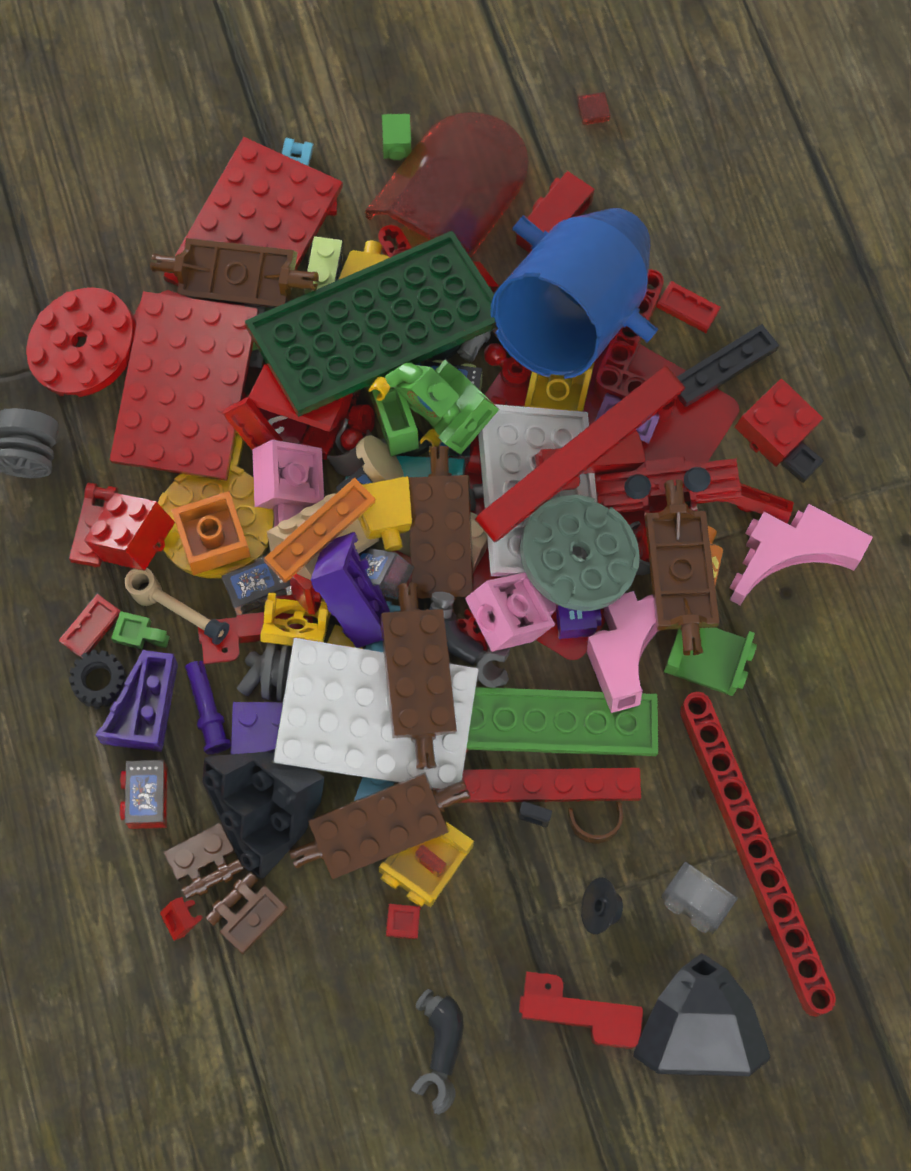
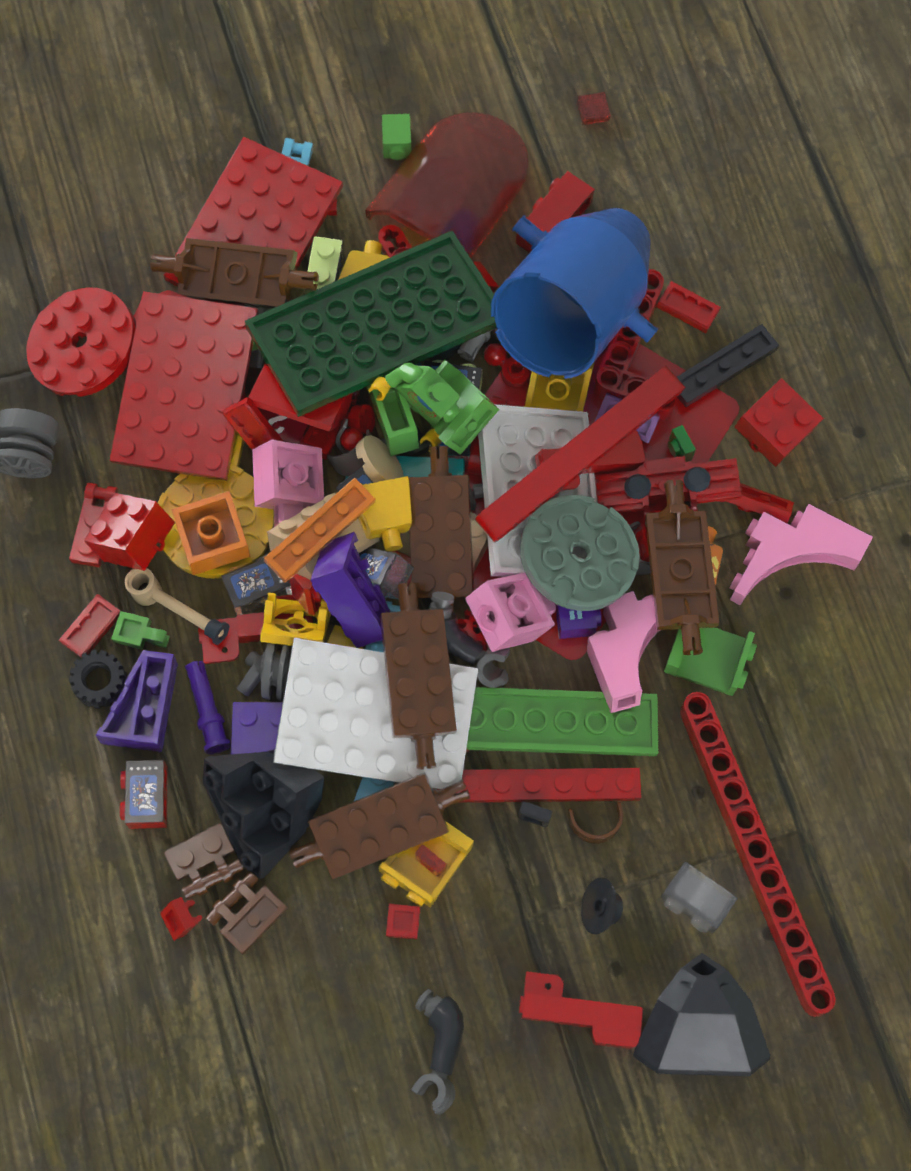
(681, 444): none -> green plate
(802, 462): black tile -> none

